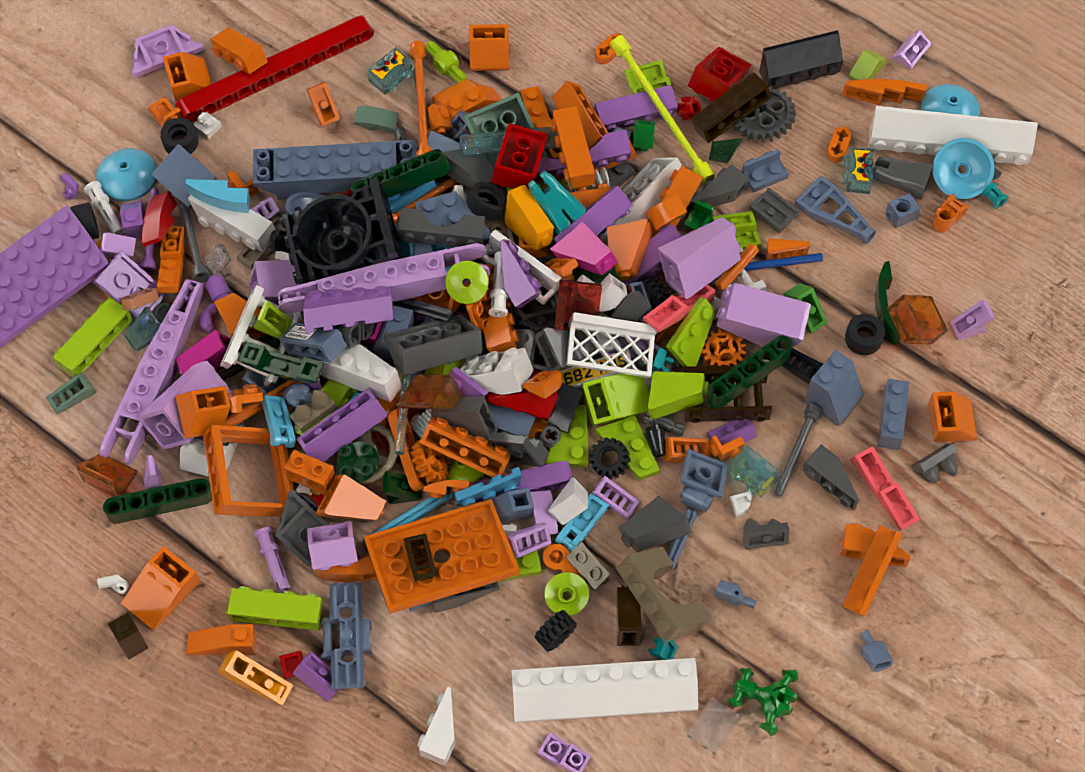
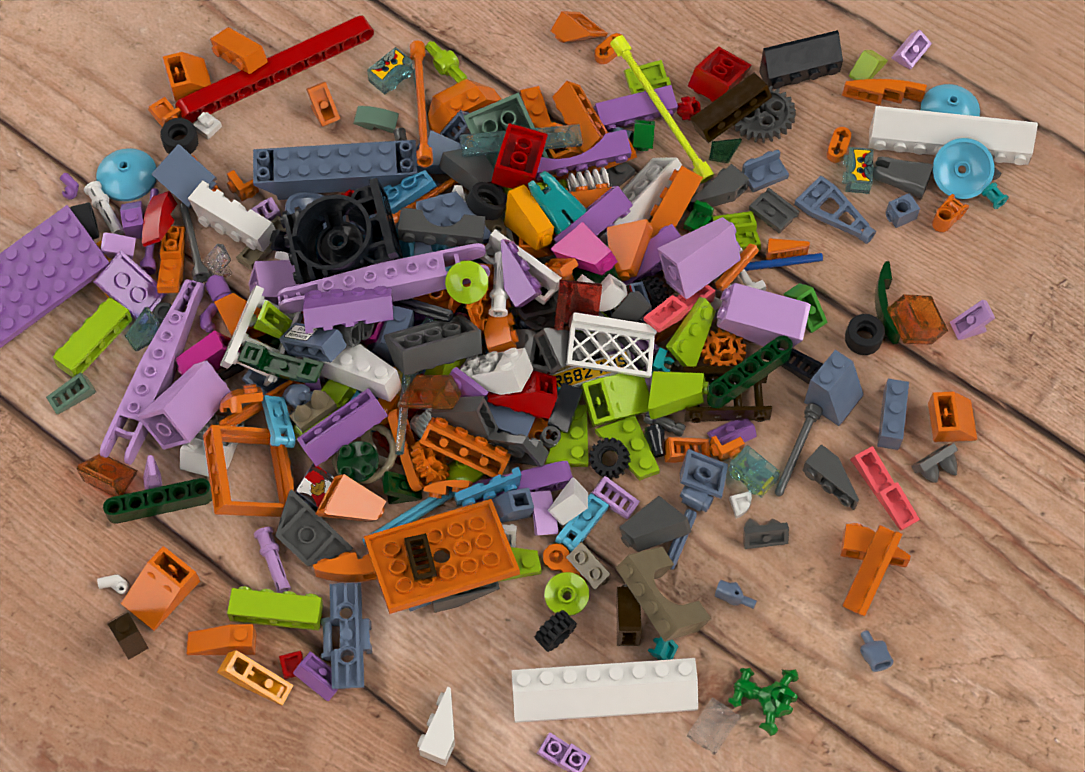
(139, 298): nougat beam -> none
(161, 43): lavender wing -> none
(202, 409): orange slope -> none
(219, 194): medium azure slope -> none
(309, 472): orange brick -> none
(332, 545): lavender slope -> none
(409, 173): dark green beam -> none
(440, 119): orange bracket -> none
(489, 47): orange slope -> none
(516, 543): lavender slope -> none
(544, 383): orange slope -> none
(573, 147): orange brick -> none
(575, 27): none -> orange slope
(666, 212): orange brick -> none

